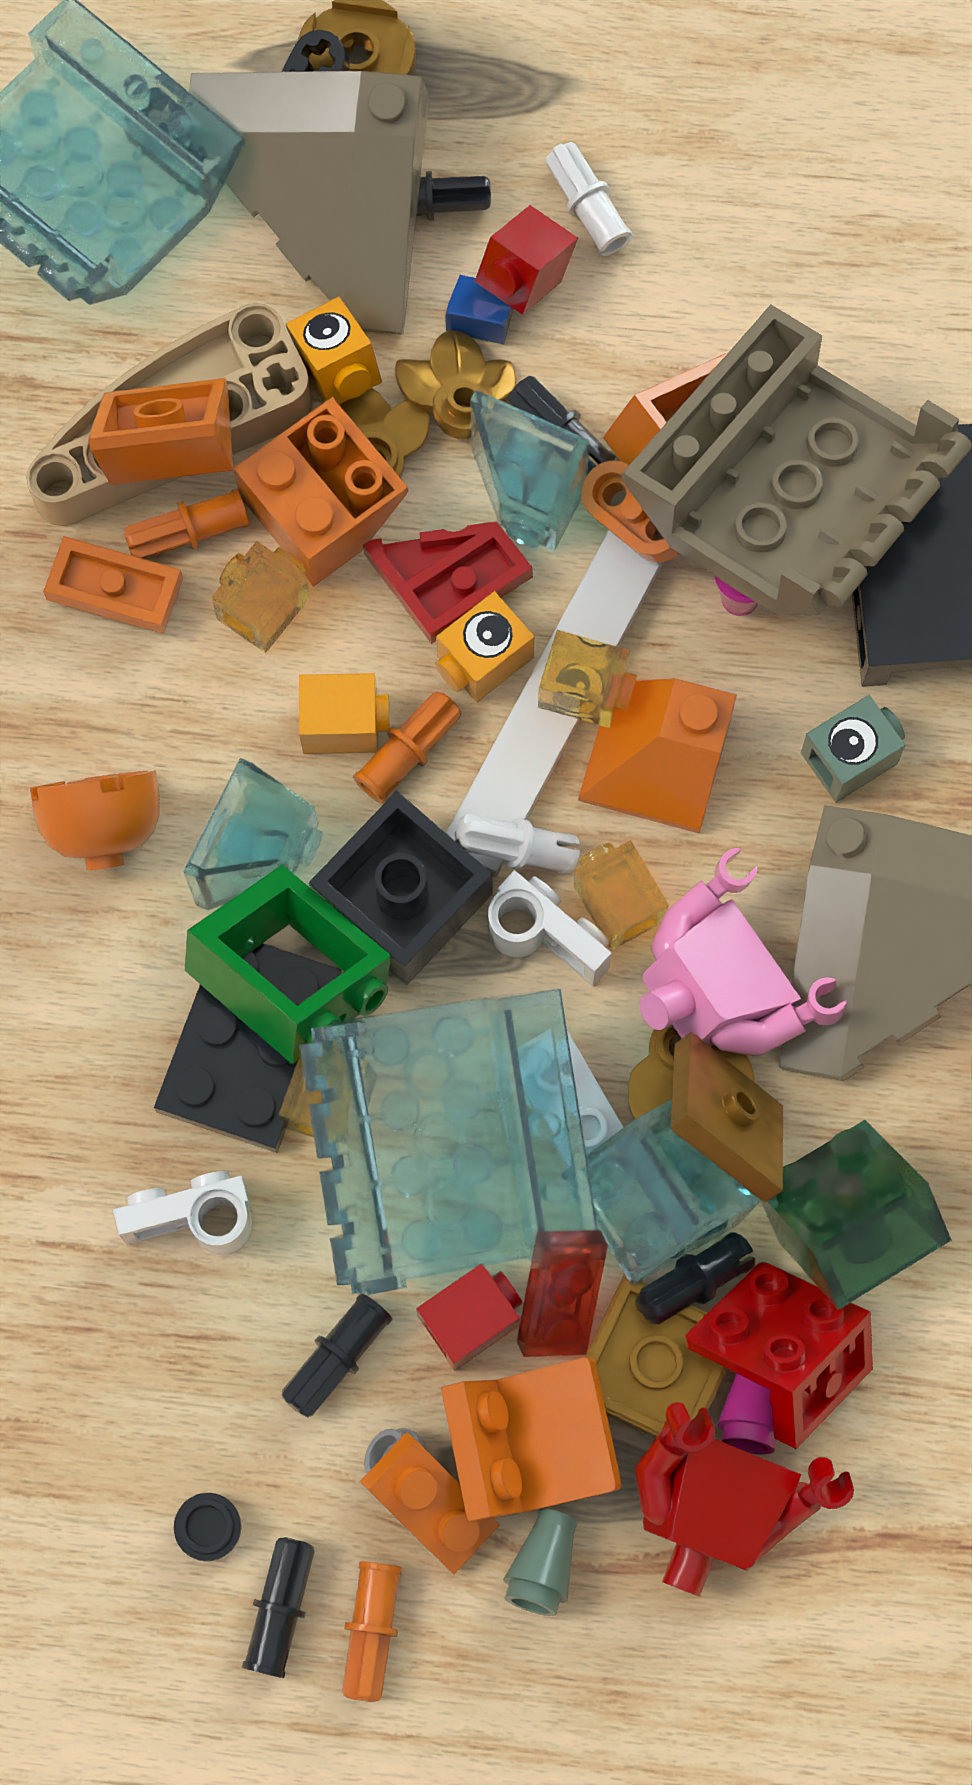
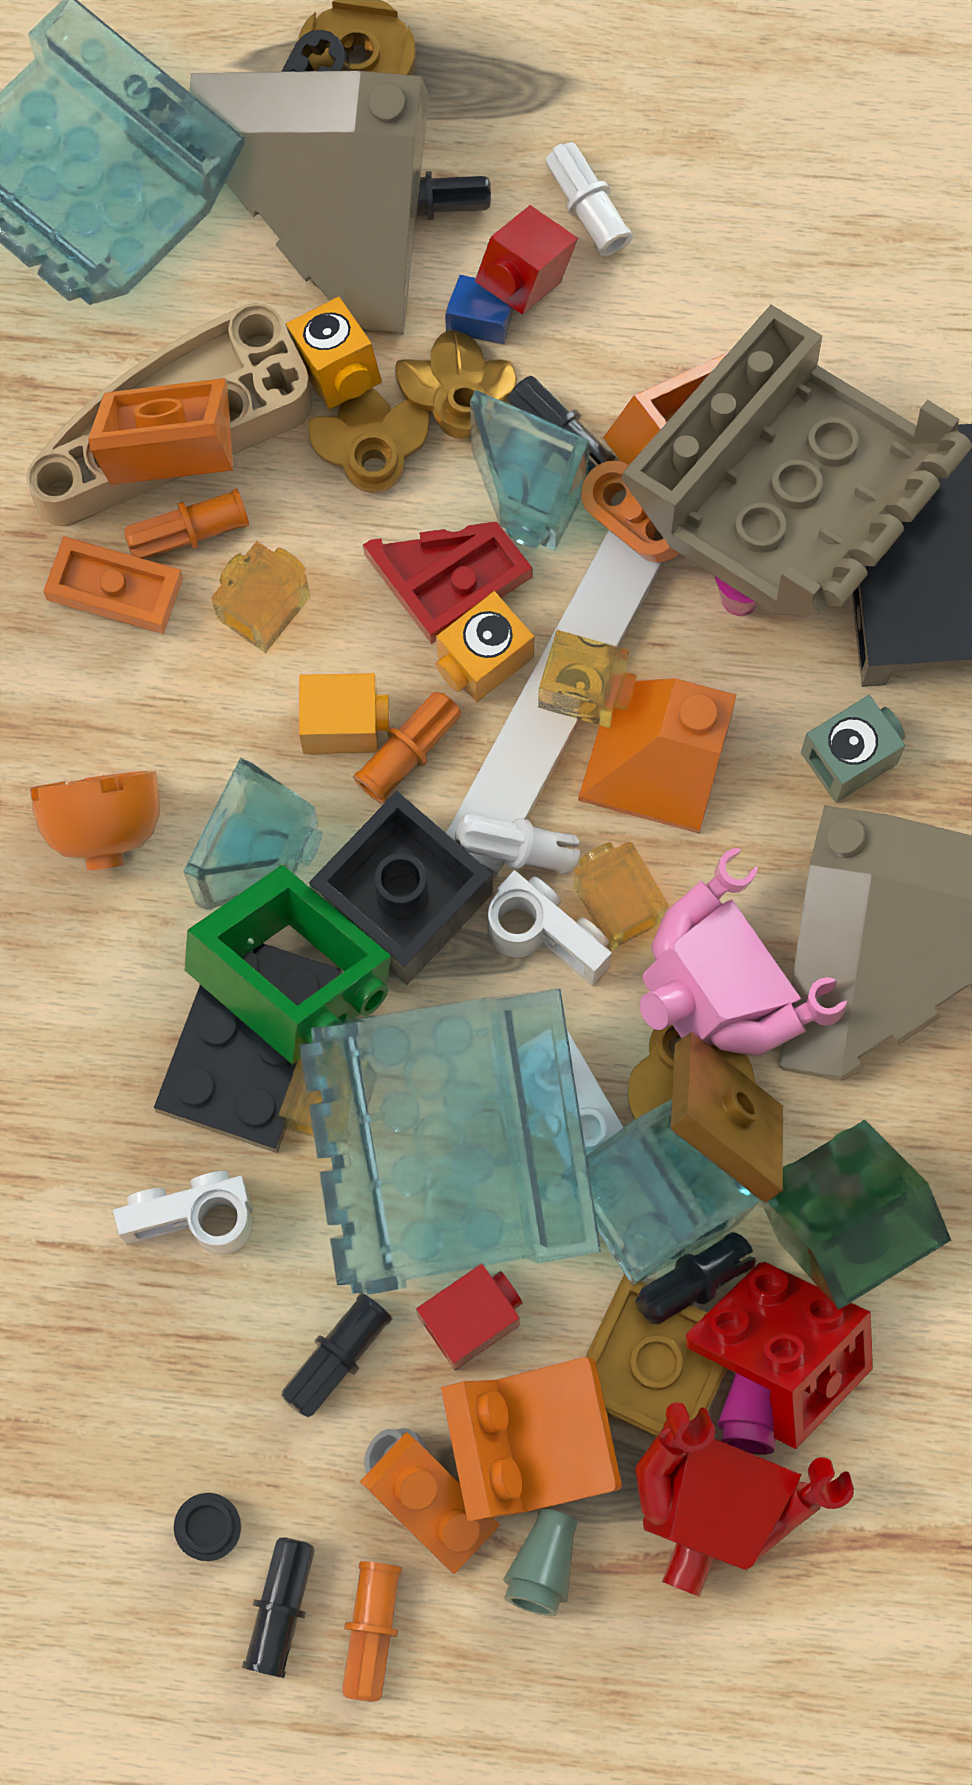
(320, 489): orange slope -> none
(561, 1293): clear red plate -> none

